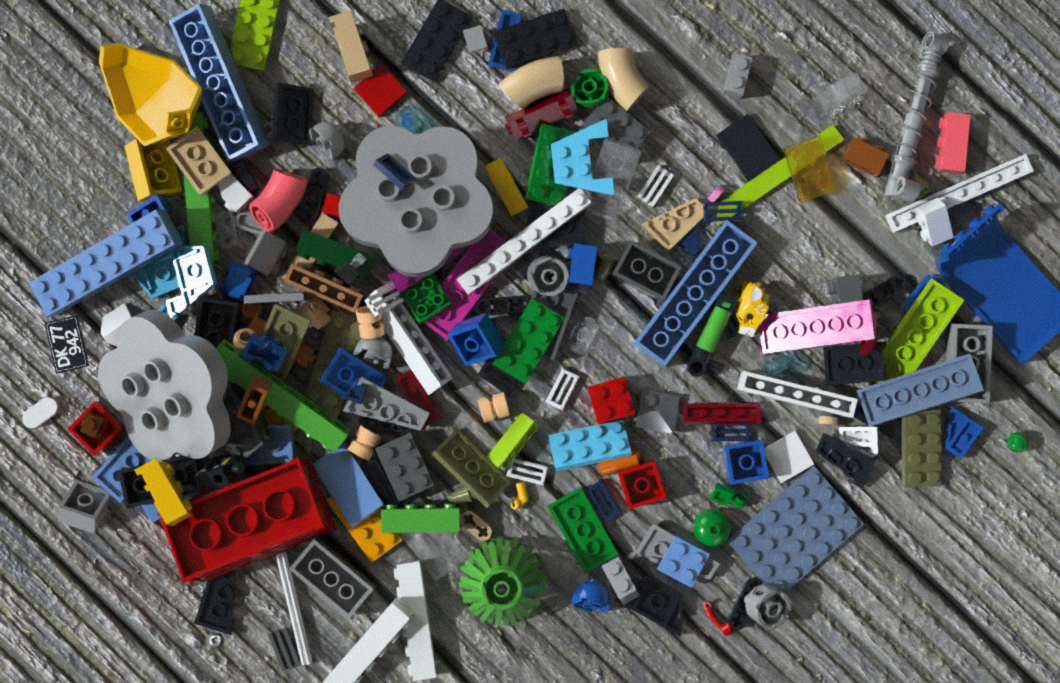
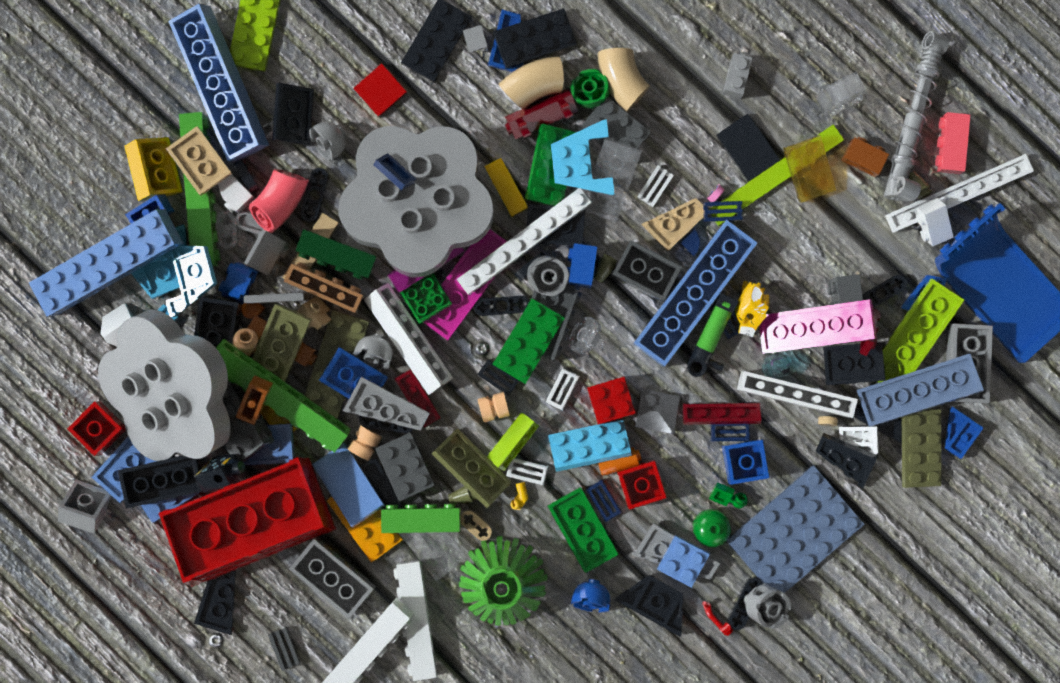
(40, 412): white tile -> none
(66, 344): black sticker -> none
(93, 425): reddish brown brick -> none
(149, 93): yellow panel -> none
(165, 491): yellow wedge -> none
(264, 350): blue cylinder -> none
(294, 609): white axle -> none
(331, 205): red brick -> none
(348, 271): pearl dark grey piece -> none
(351, 46): tan wedge -> none
(356, 393): dark blue tile -> none
(370, 326): light nougat wheel -> none
(394, 295): white tile -> none
(407, 119): clear light blue brick -> none
(476, 339): blue brick -> none
(620, 580): light grey brick -> none
(787, 457): white tile -> none
(1017, 442): green piece -> none

